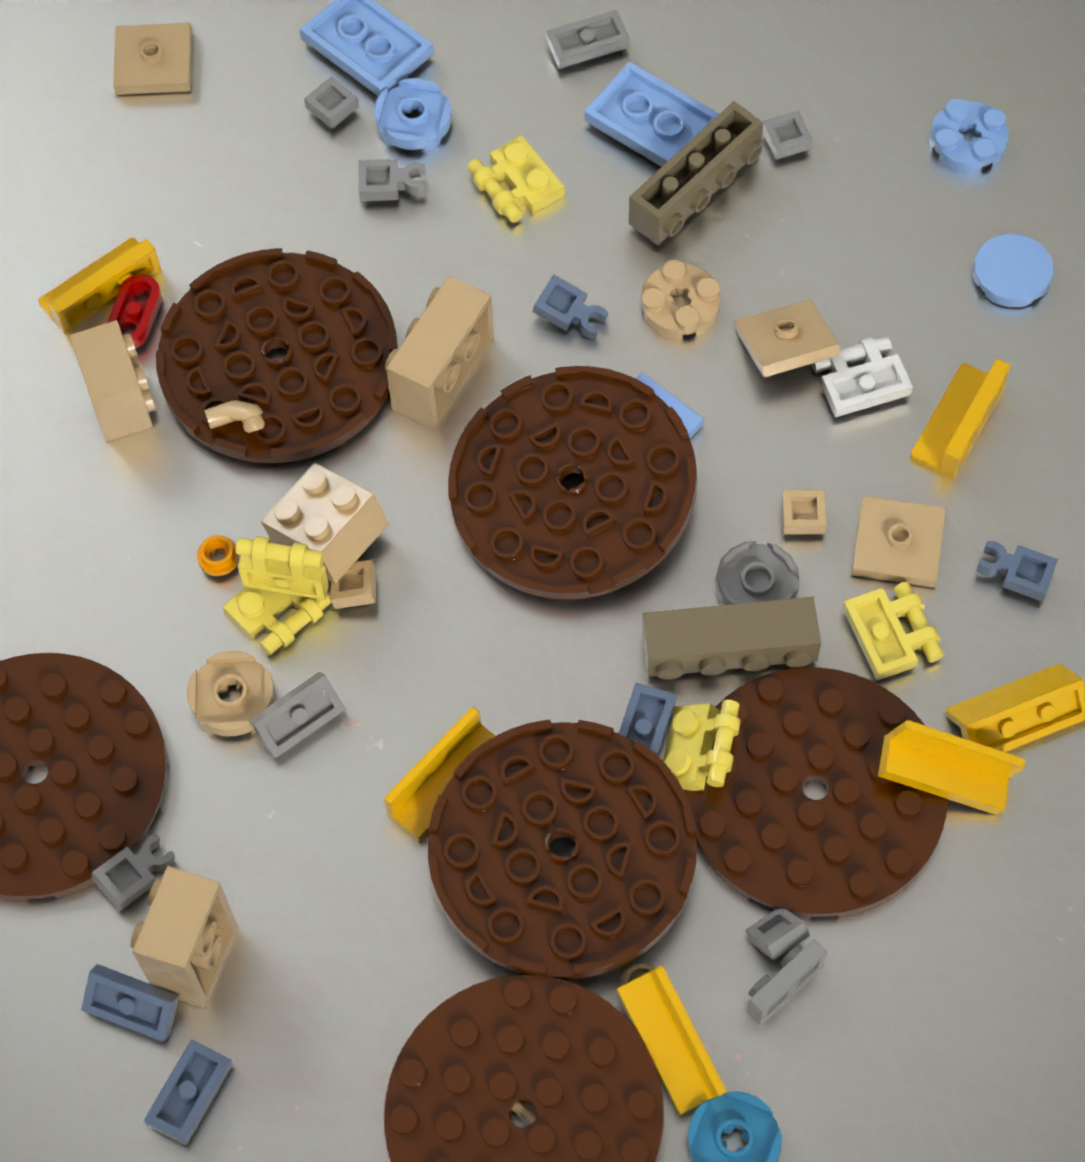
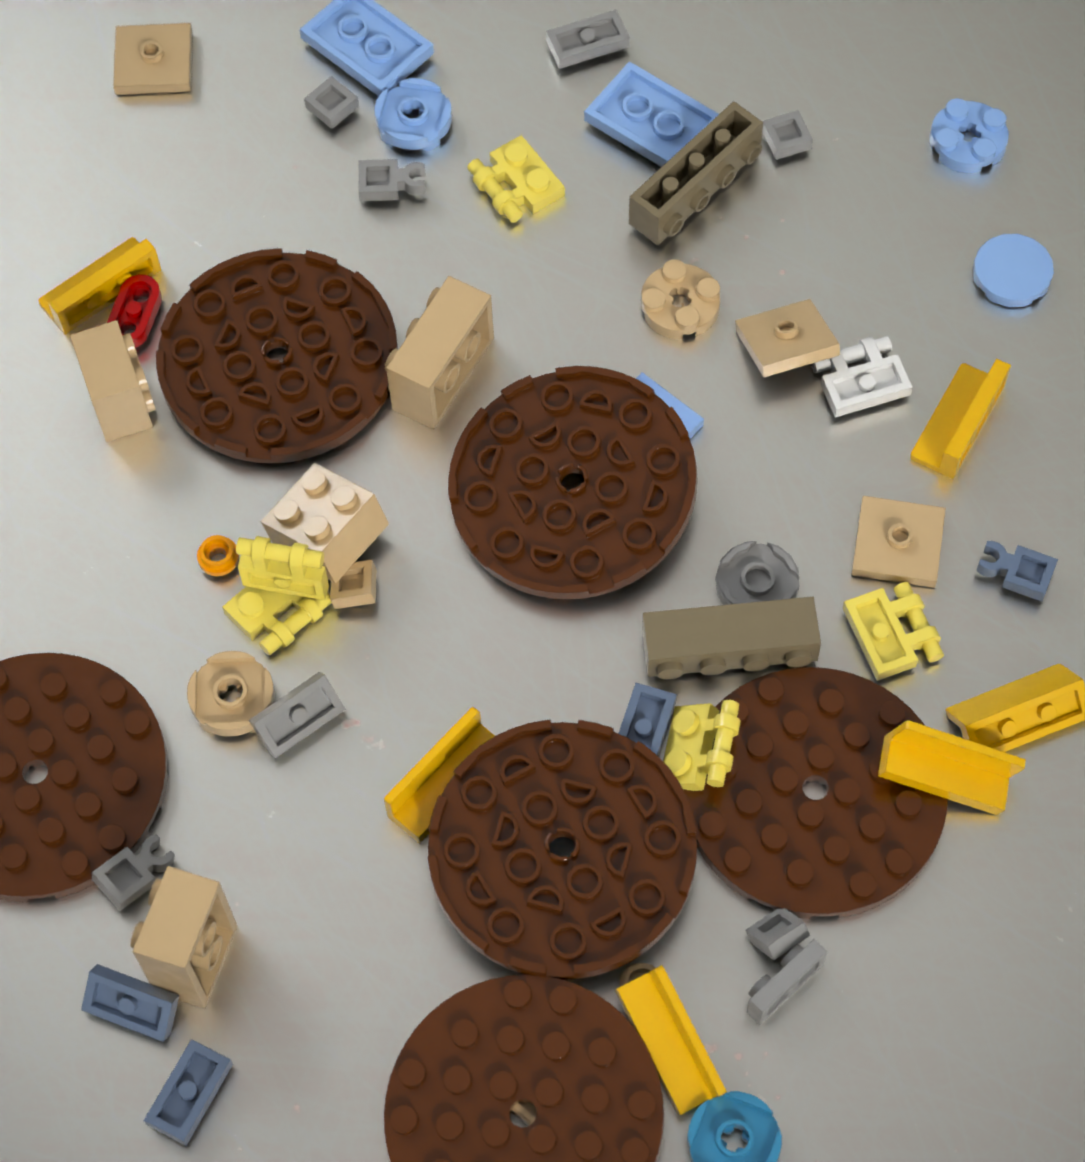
(236, 411): tan arm -> none
(565, 305): sand blue plate -> none
(804, 512): tan plate -> none

